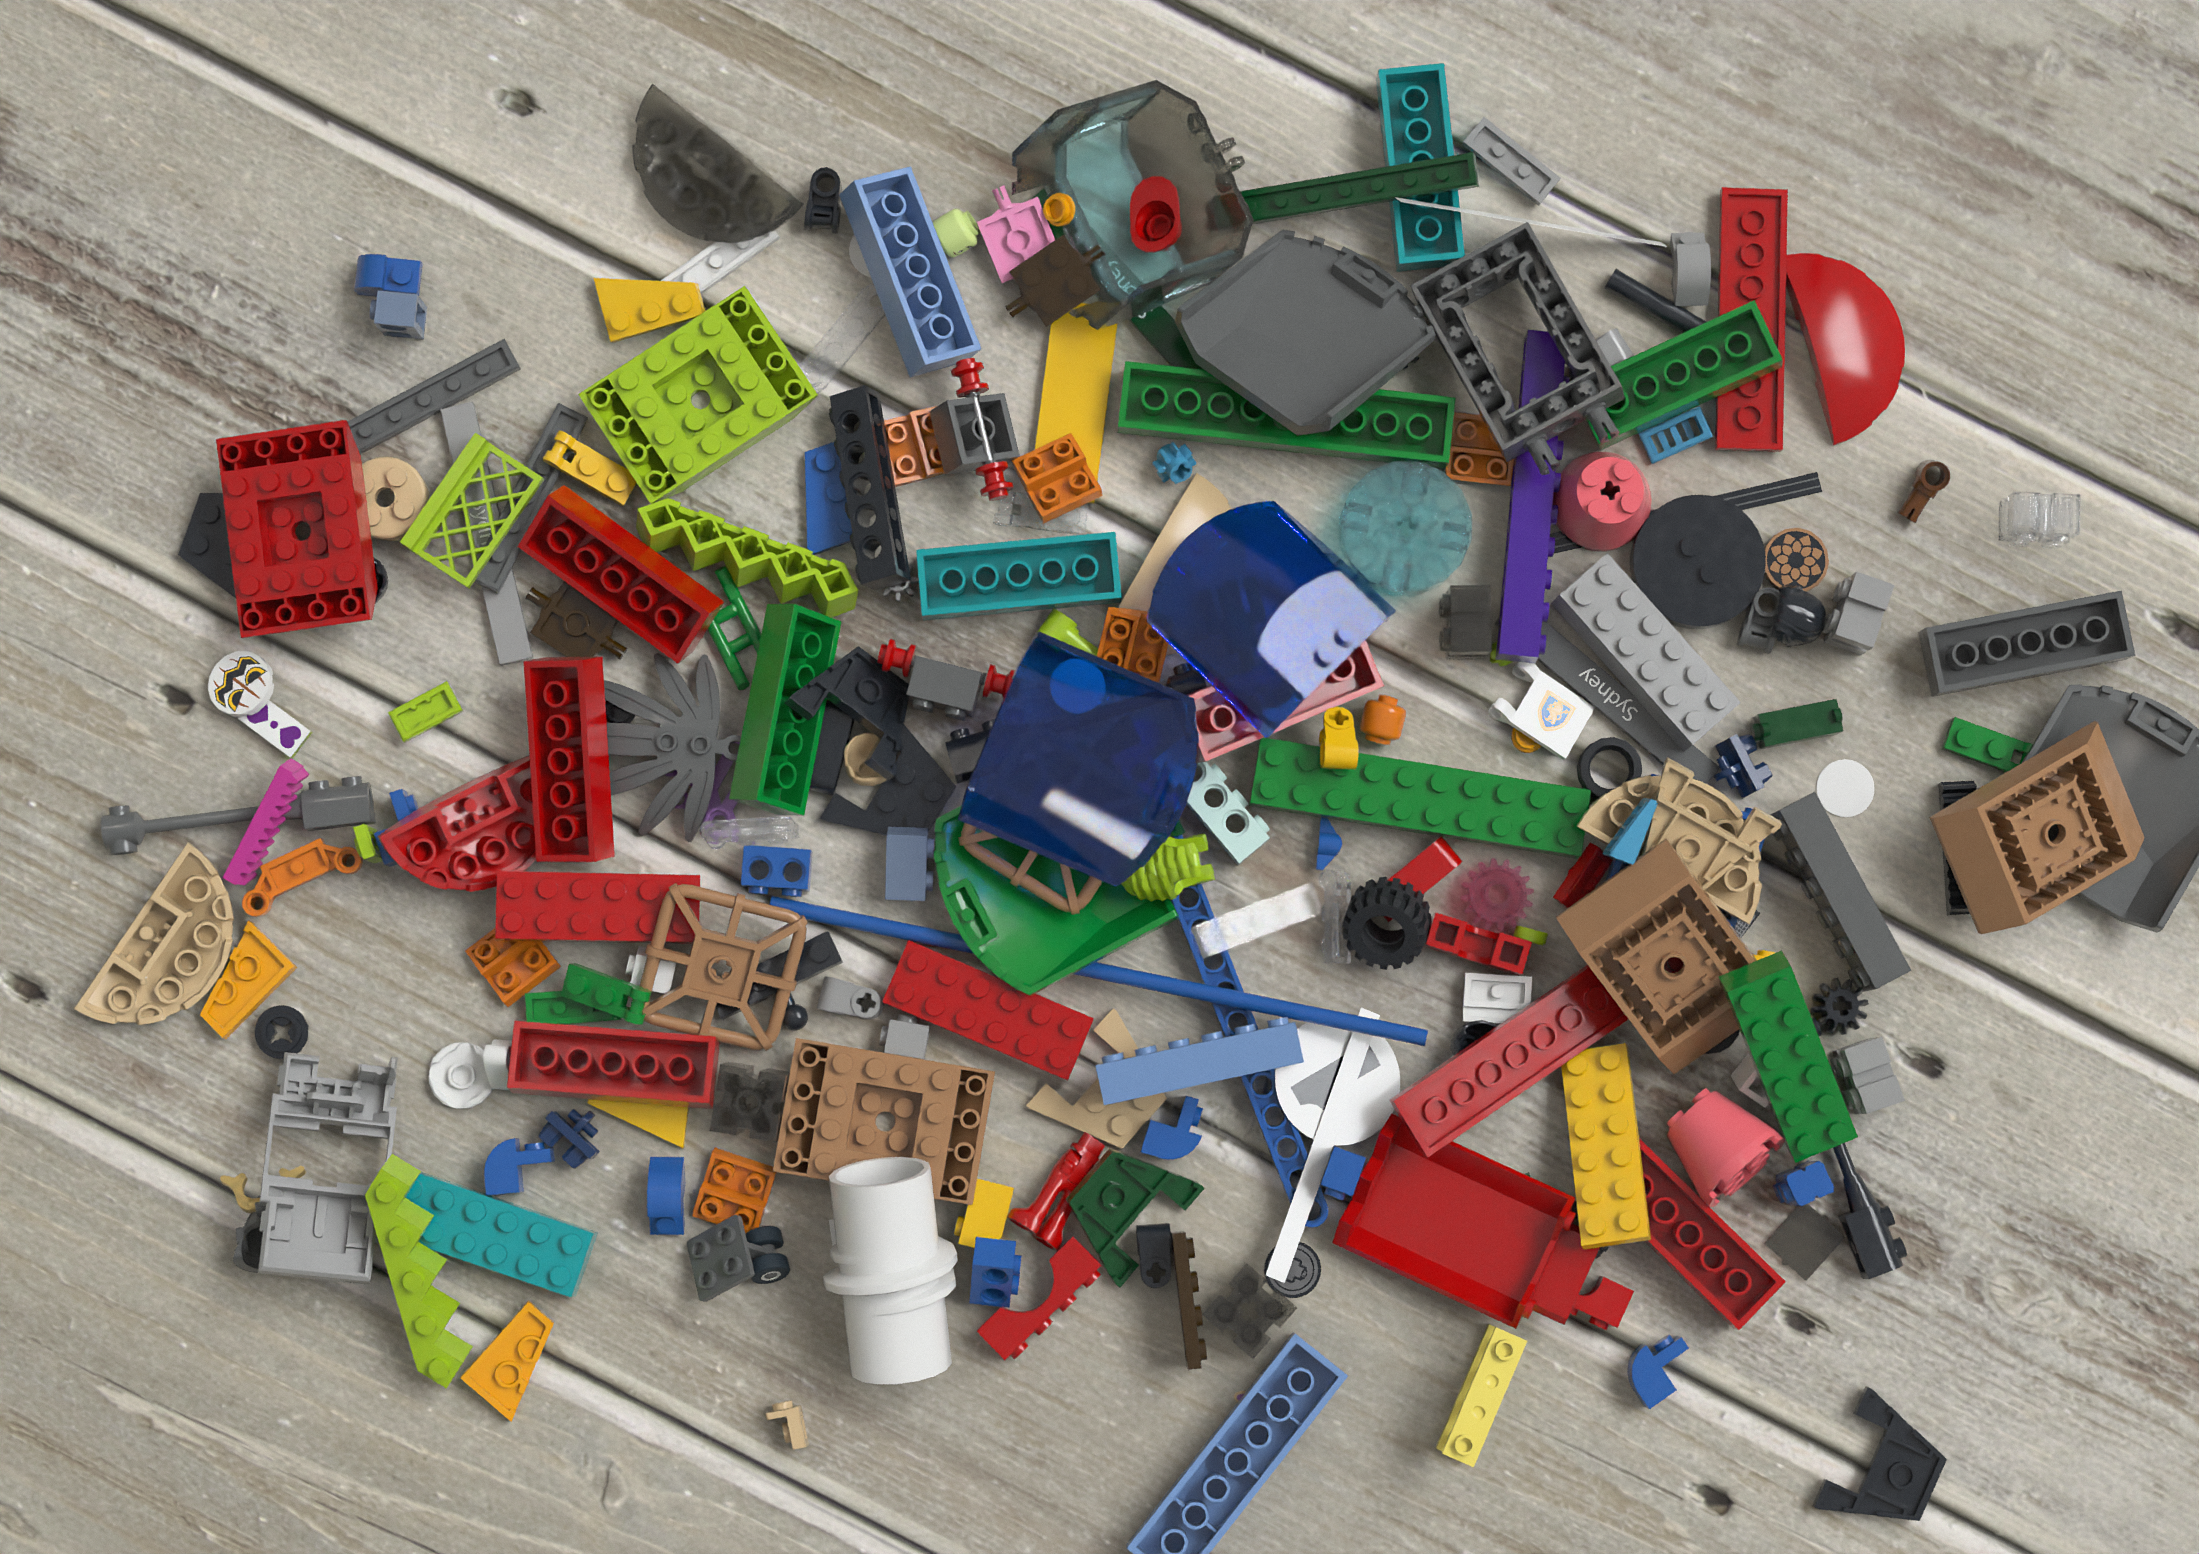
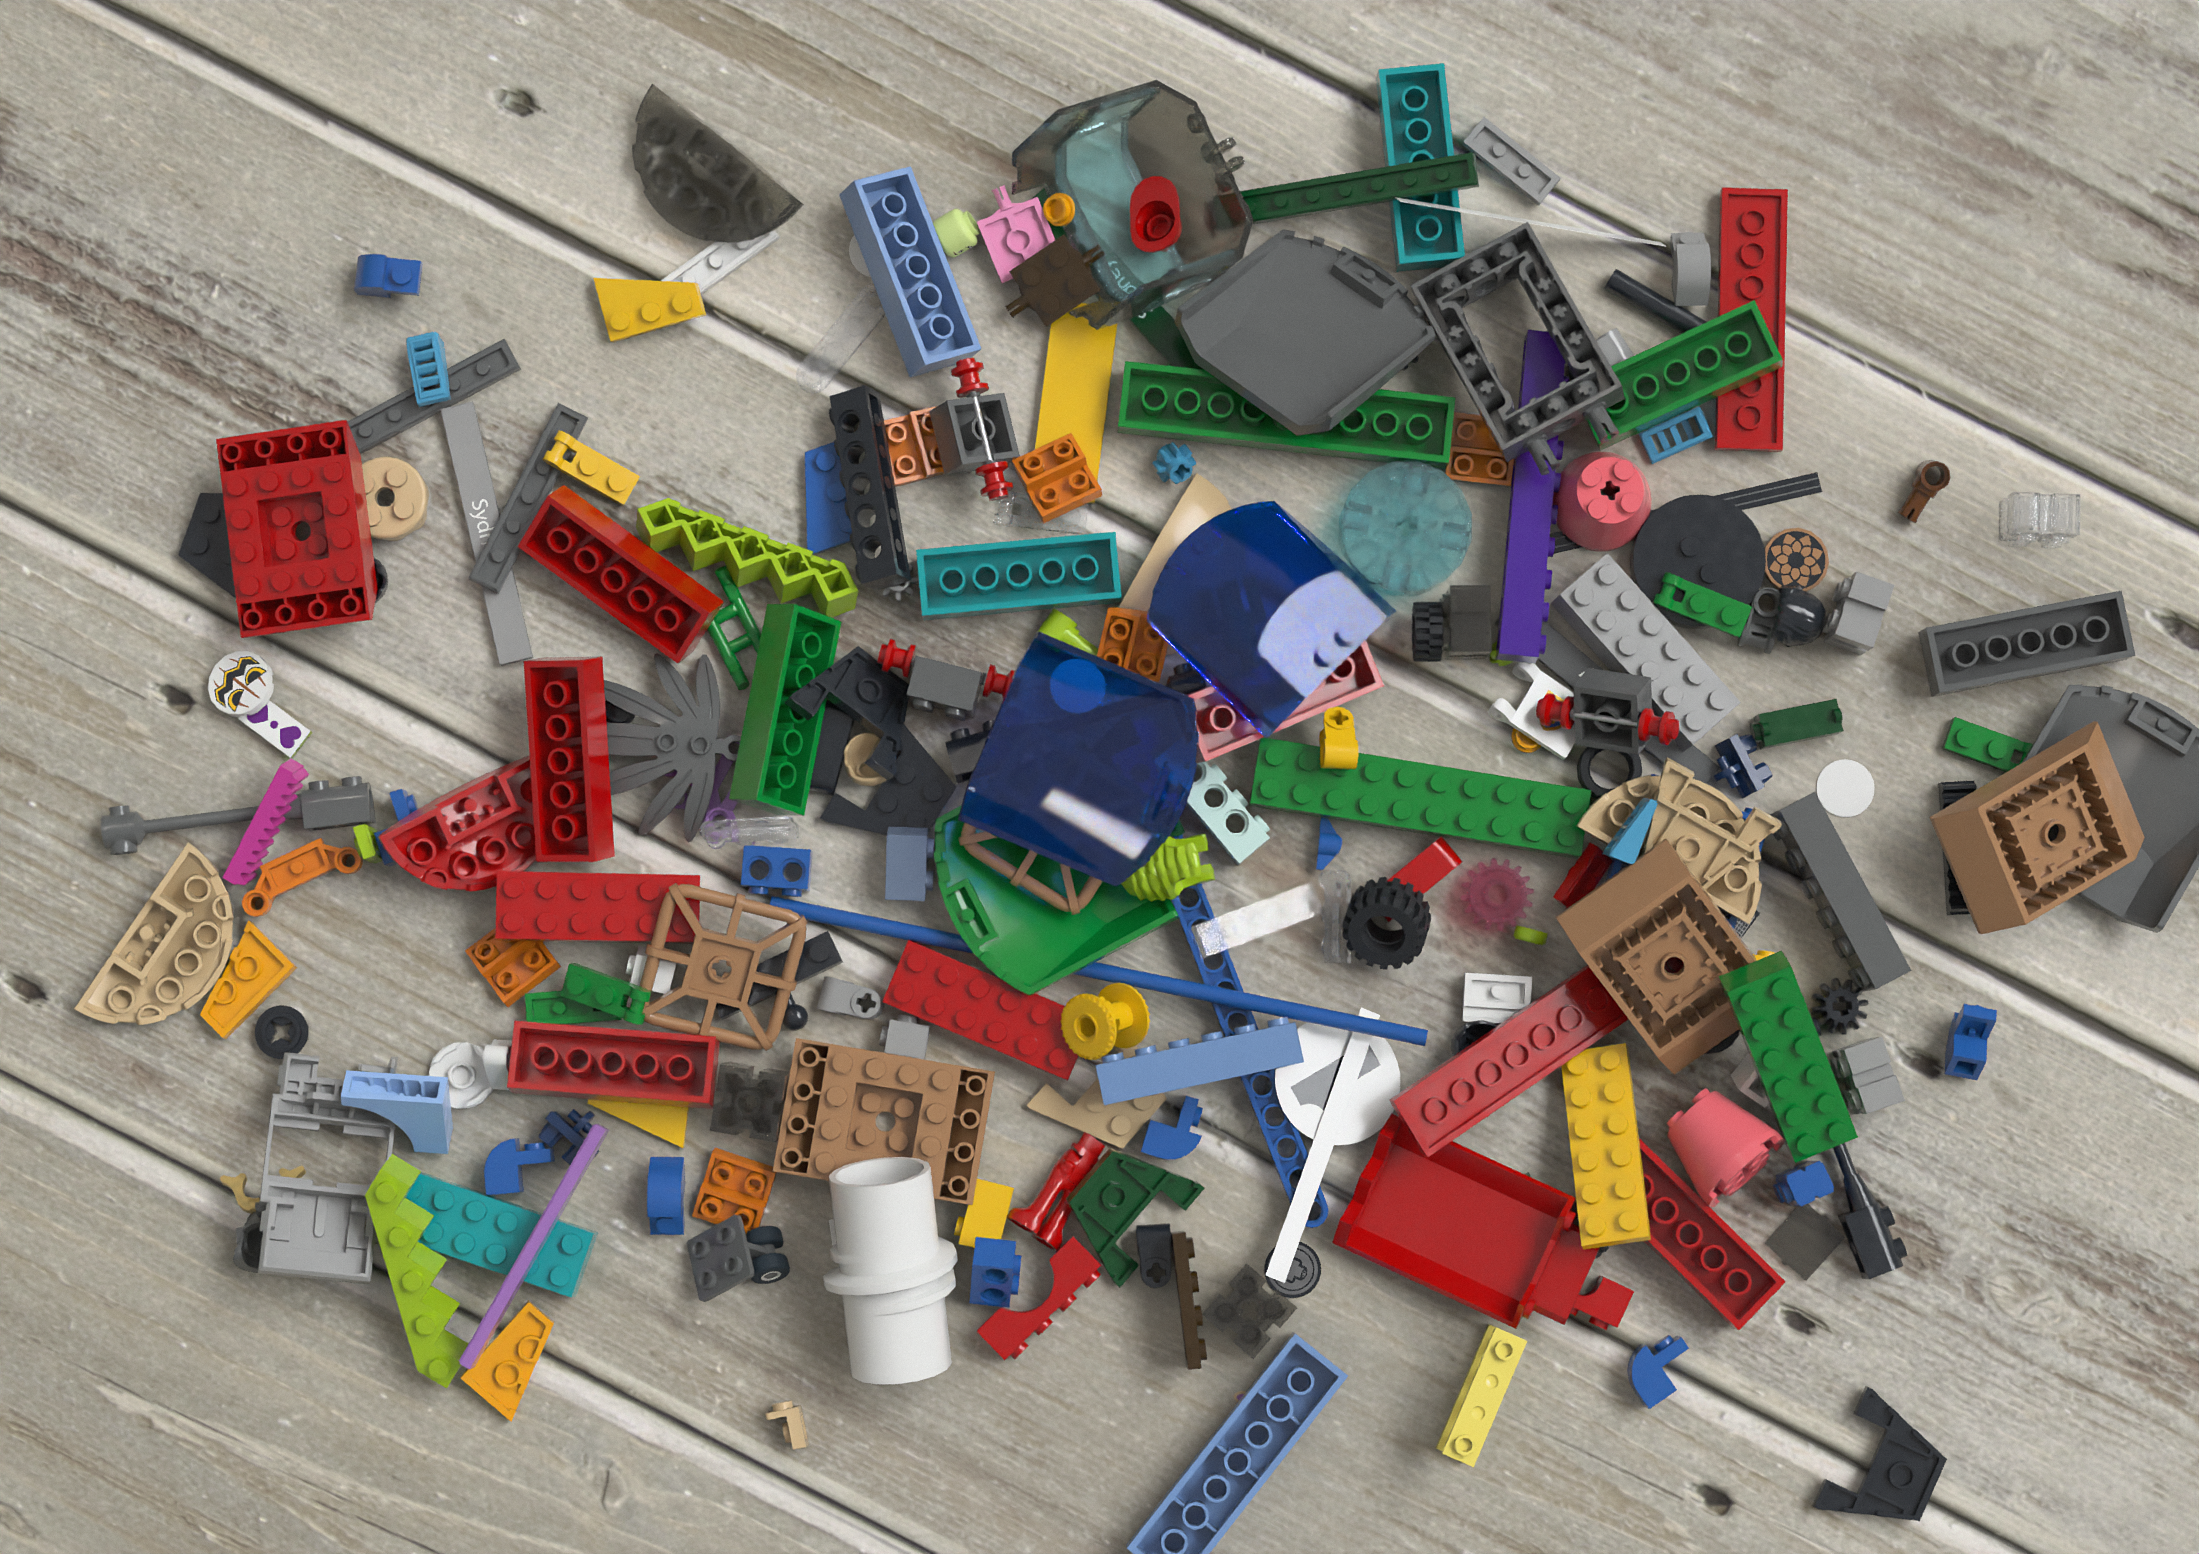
(399, 314): sand blue brick -> none
(412, 1102): none -> light blue arch
(422, 349): none -> dark azure slope
(425, 711): lime plate -> none
(449, 493): lime fence -> none
(533, 1246): none -> medium lavender tile
(574, 624): dark brown plate -> none
(721, 352): lime slope -> none
(823, 208): black piece -> none
(1104, 1021): none -> yellow hose
(1342, 1173): blue brick -> none
(1382, 720): orange head -> none
(1427, 631): none -> black tyre
(1477, 945): red arch -> none
(1610, 712): none -> dark grey brick
(1703, 605): none -> green plate
(1849, 338): red brick -> none
(1968, 1041): none -> blue brick

